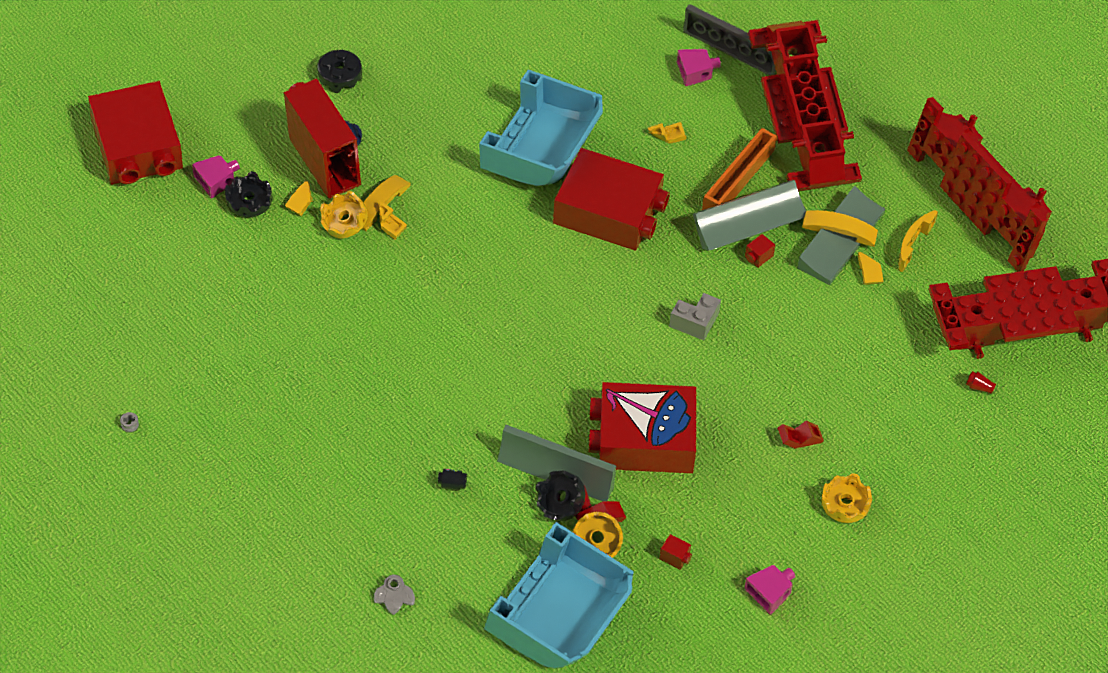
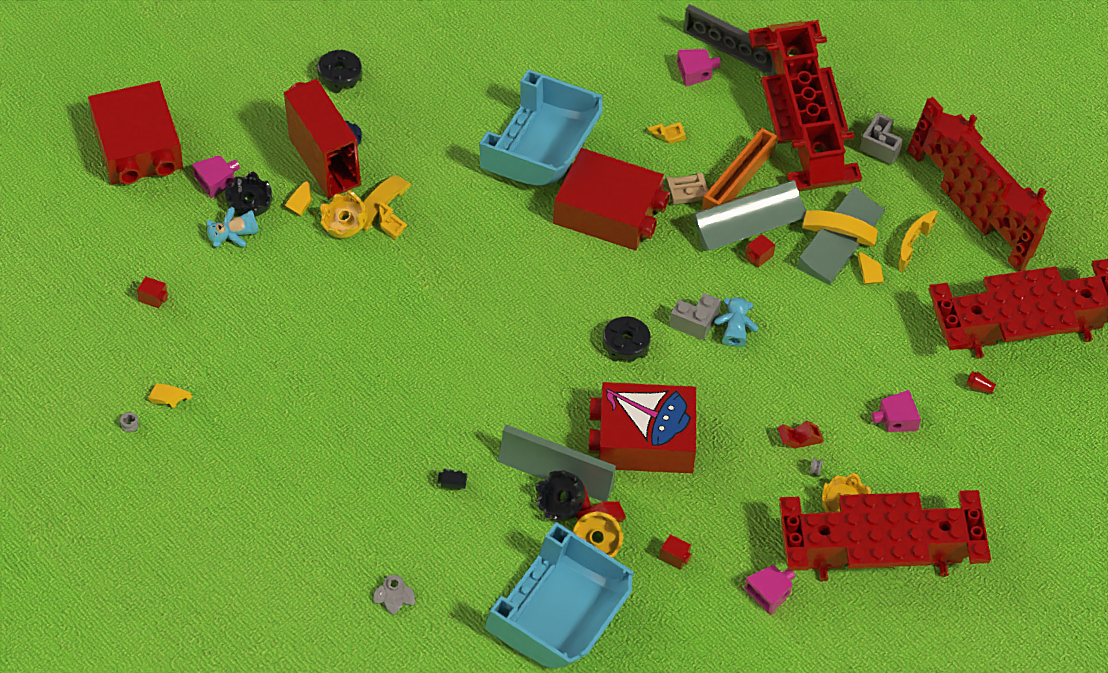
(152, 292): none -> red brick
(168, 395): none -> yellow slope
(232, 228): none -> medium azure piece
(626, 348): none -> black plate
(687, 192): none -> tan plate
(737, 319): none -> medium azure piece
(816, 466): none -> light grey bush
(879, 141): none -> light grey brick
(884, 533): none -> red piece
(898, 413): none -> dark pink torso

